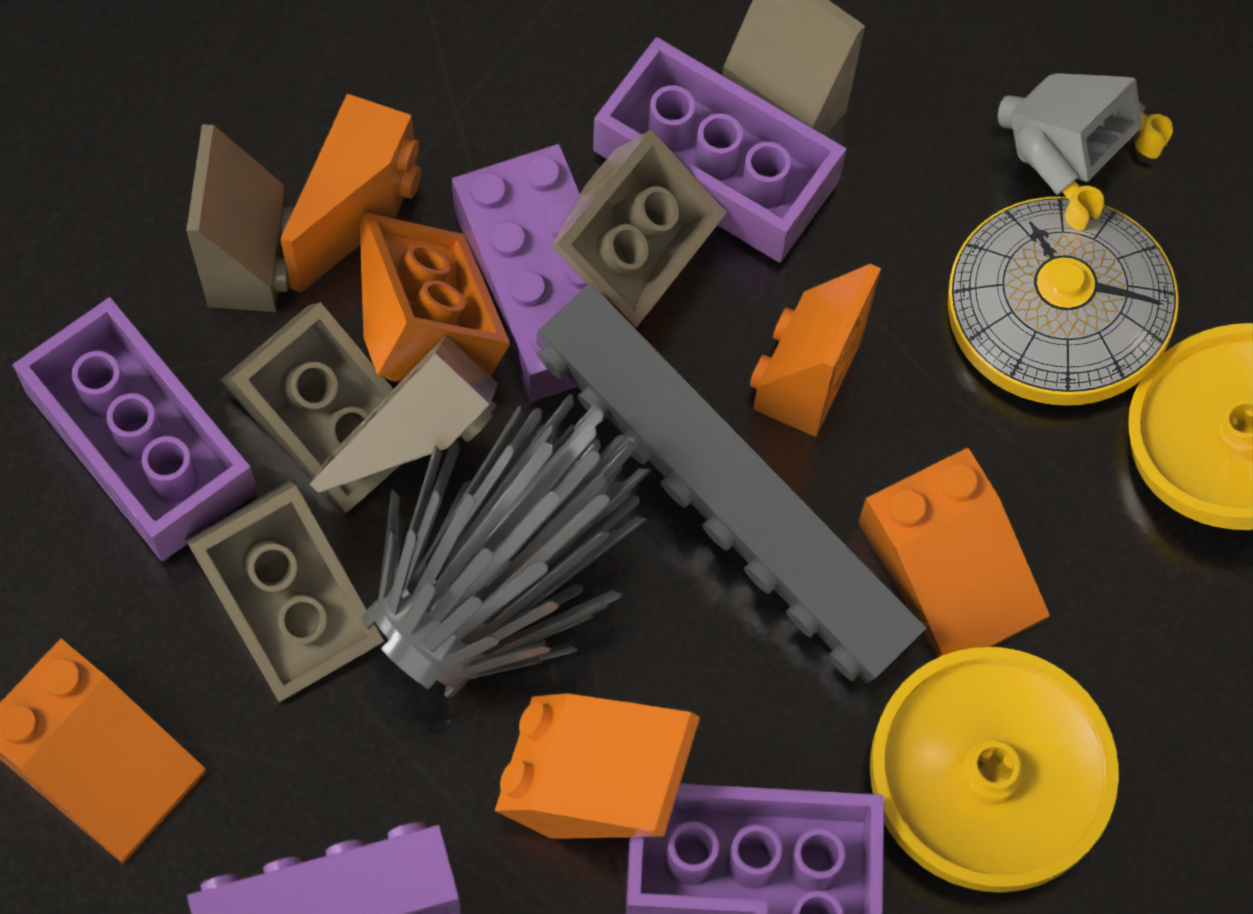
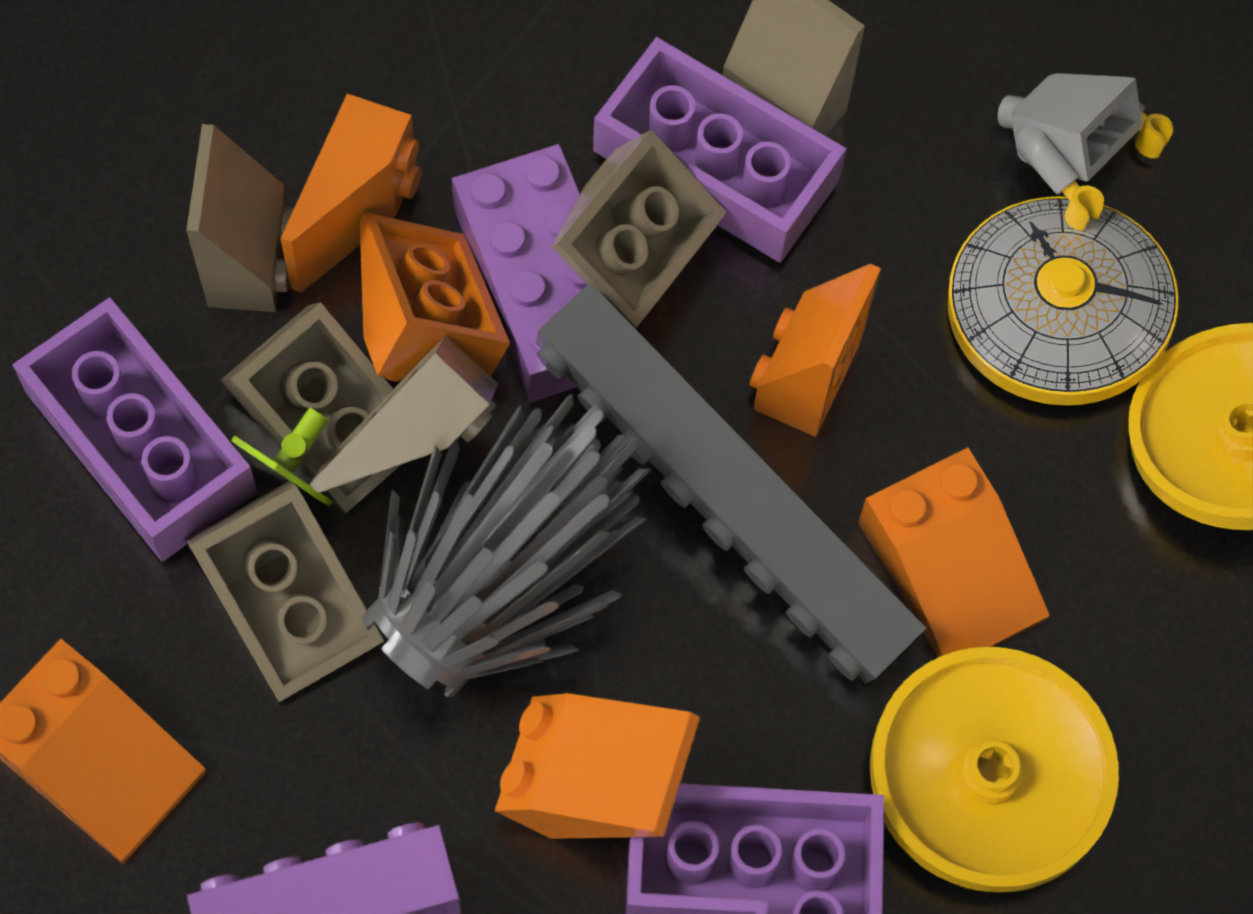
(294, 450): none -> lime shield

